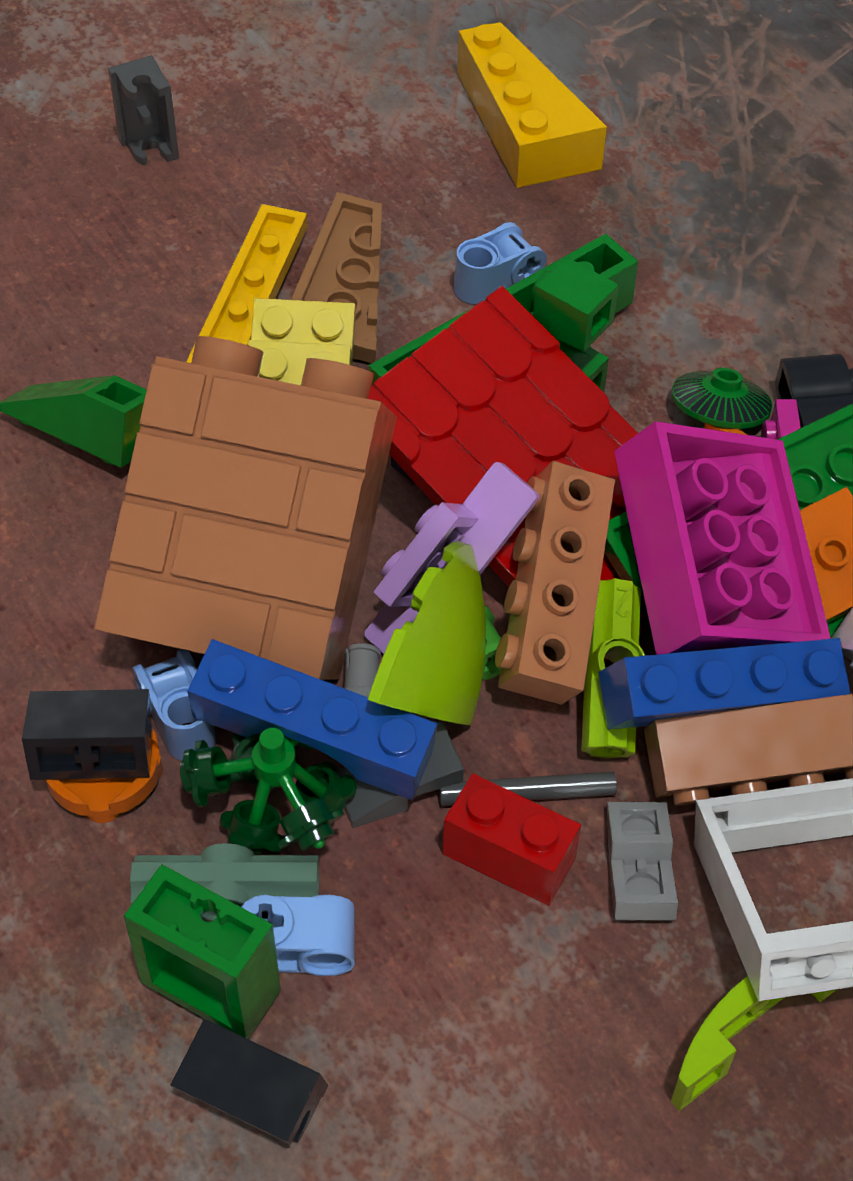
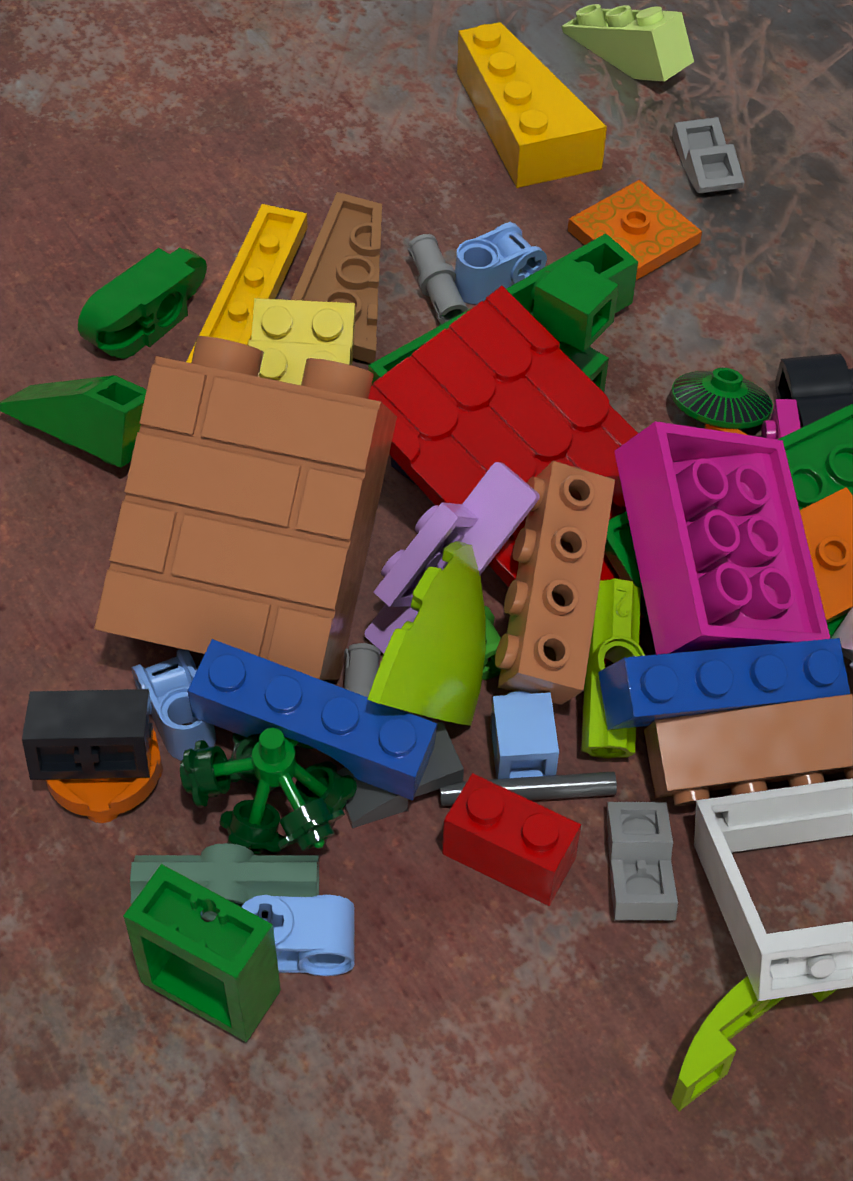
(142, 302): none -> green piece
(143, 109): dark grey hinge -> none
(250, 1082): black hinge -> none
(436, 277): none -> light grey pin
(524, 735): none -> light blue brick
(637, 42): none -> yellowish green slope
(639, 224): none -> orange plate
(706, 156): none -> light grey slope

